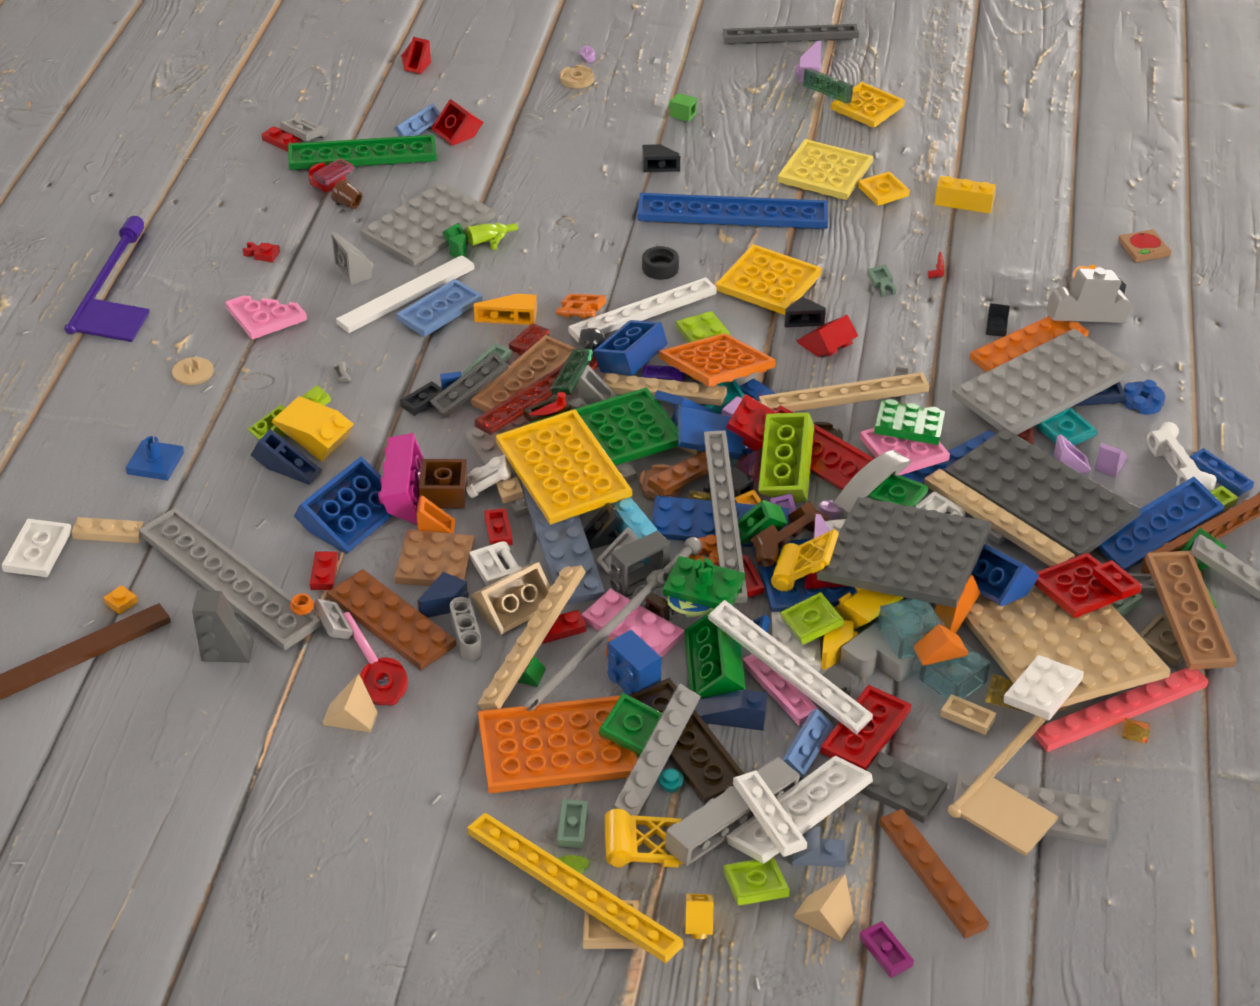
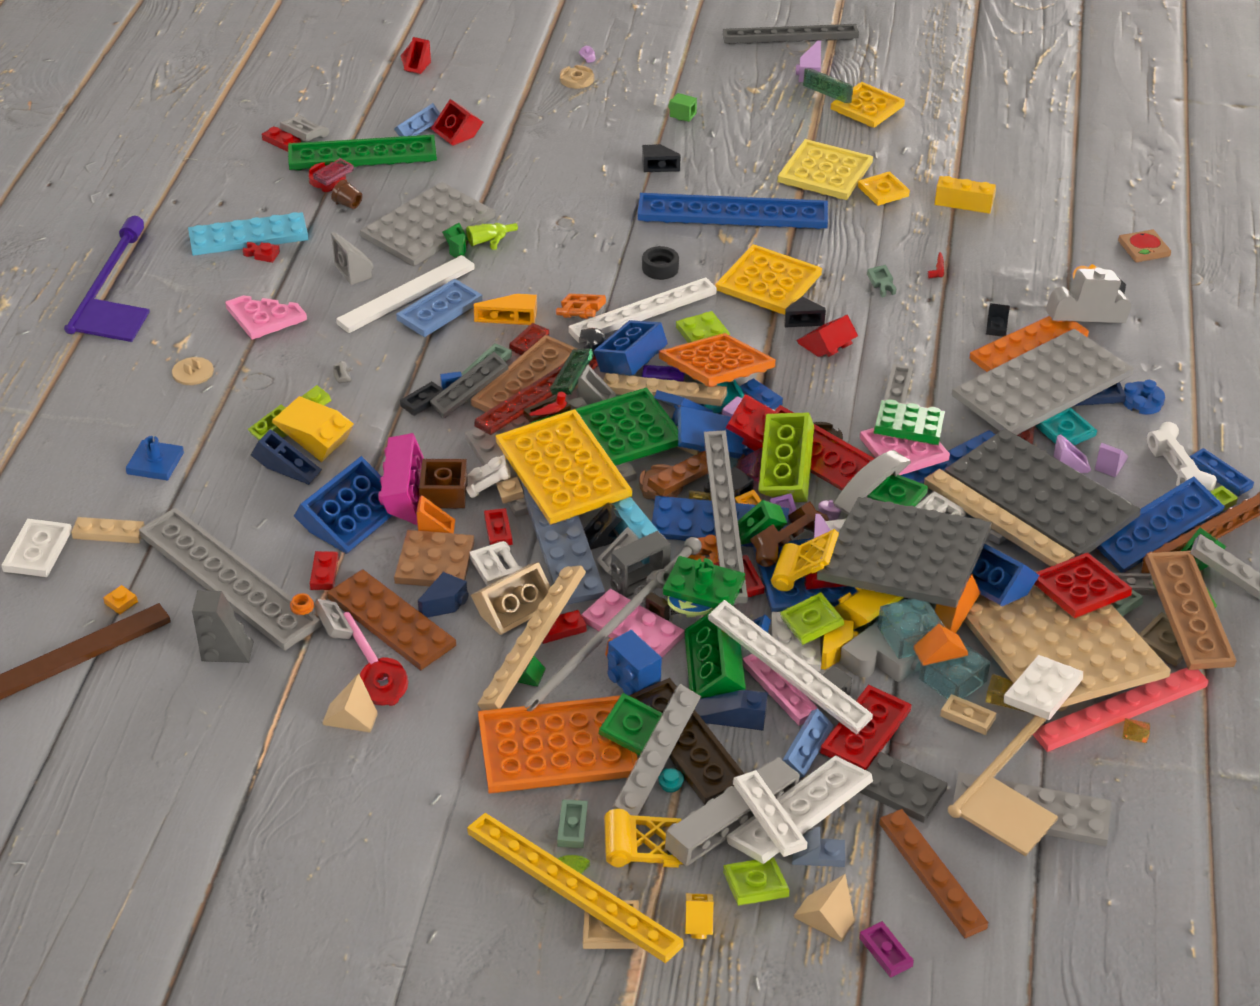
(236, 234): none -> medium azure plate
(465, 629): light grey beam -> none
(848, 393): tan plate -> none
(1116, 579): red plate -> none

